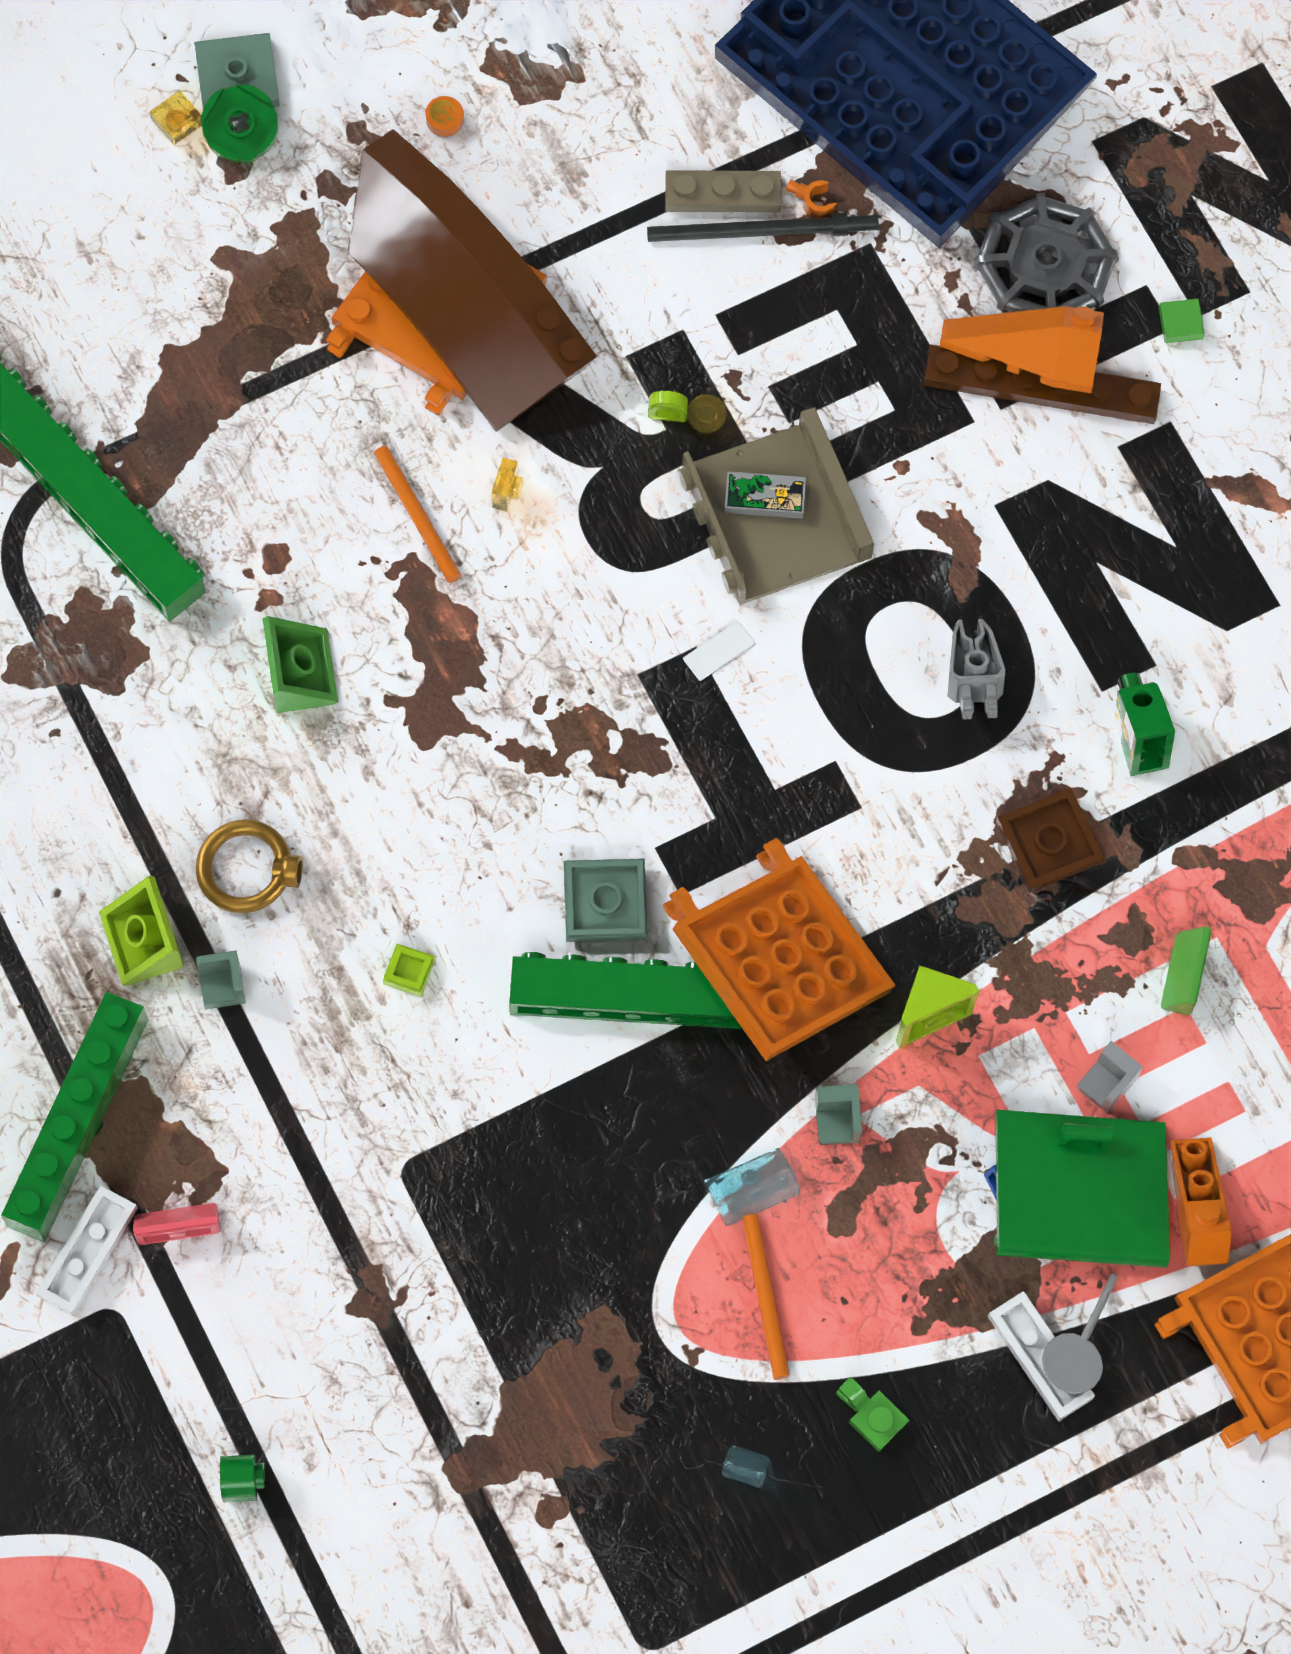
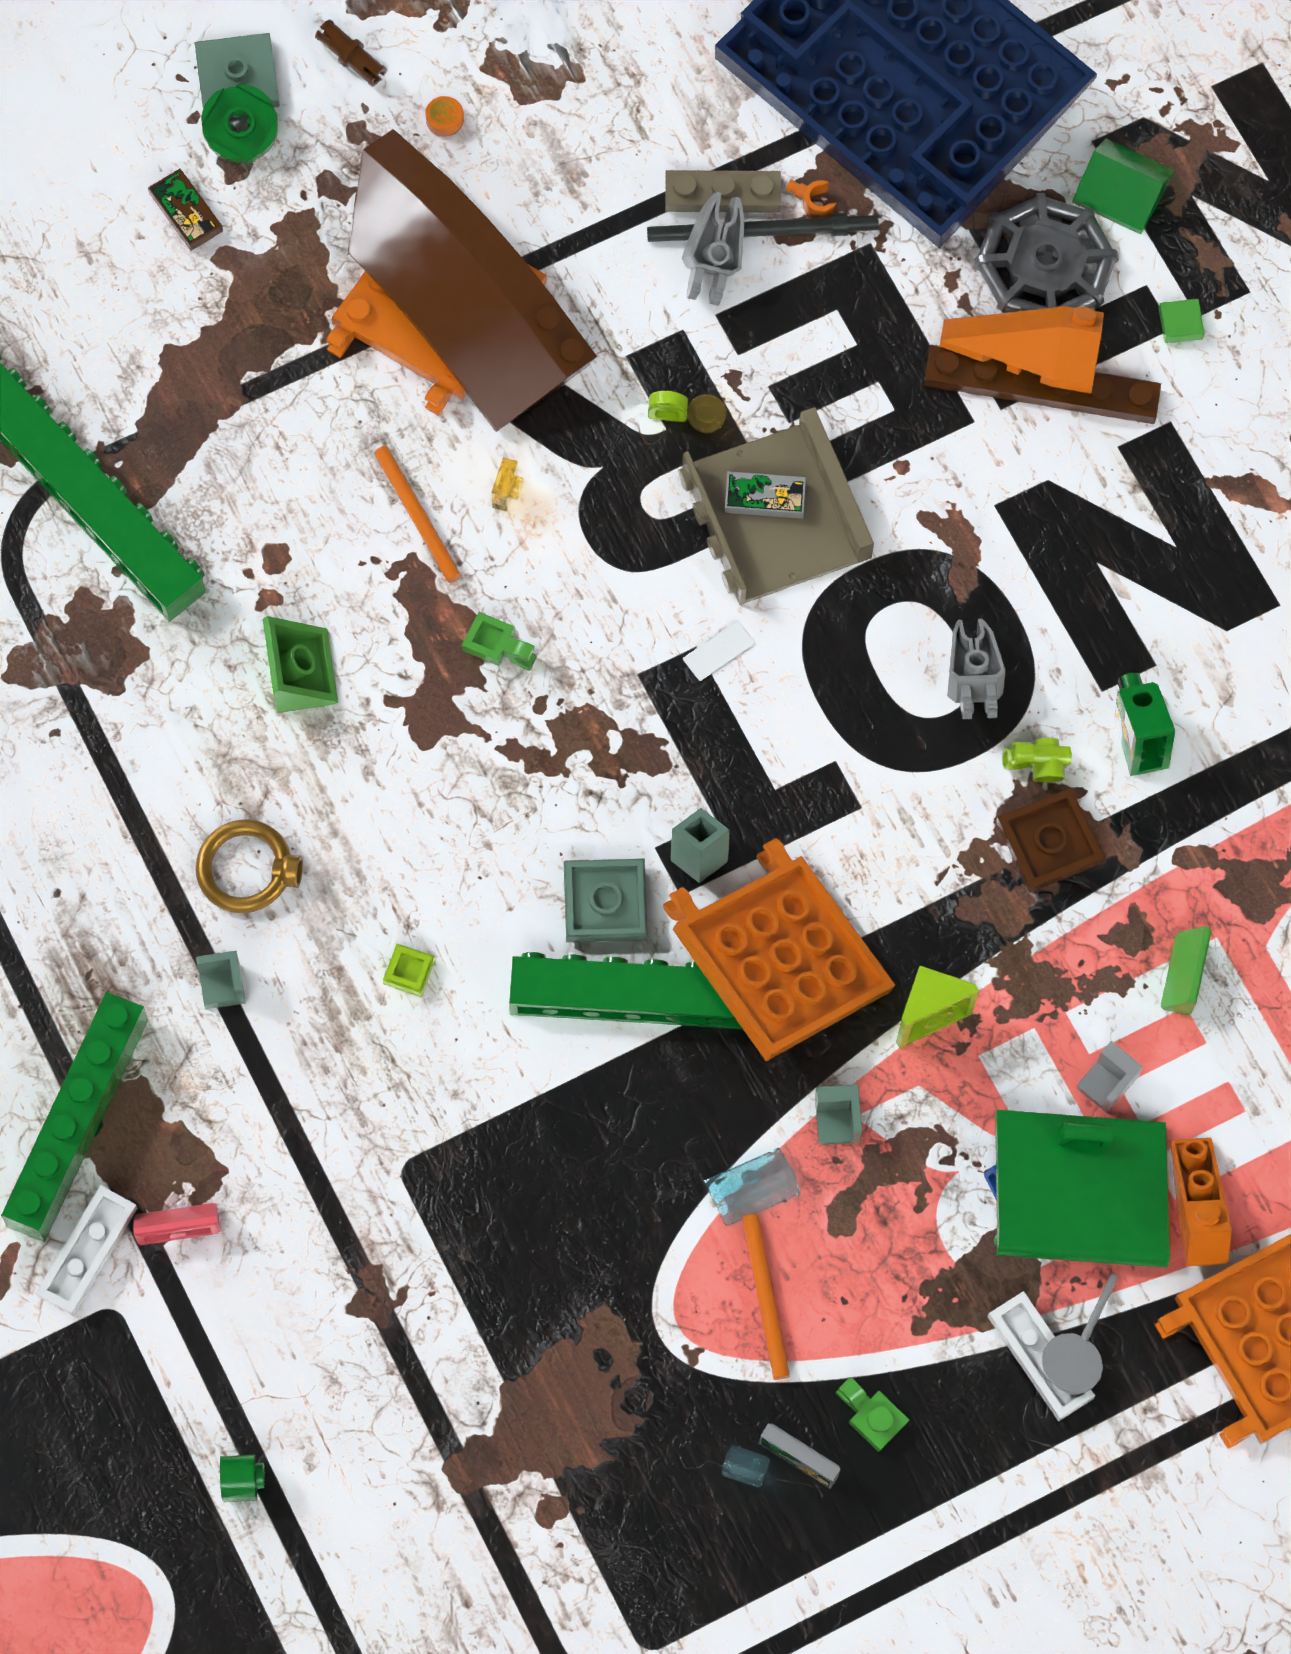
(140, 934): lime slope -> none
(176, 117): clear yellow plate -> none
(185, 209): none -> tile
(350, 53): none -> reddish brown pin
(494, 639): none -> bright green plate
(700, 845): none -> sand green brick
(714, 247): none -> light grey hinge
(799, 1455): none -> light grey tile
(1044, 757): none -> lime plate
(1122, 185): none -> green slope

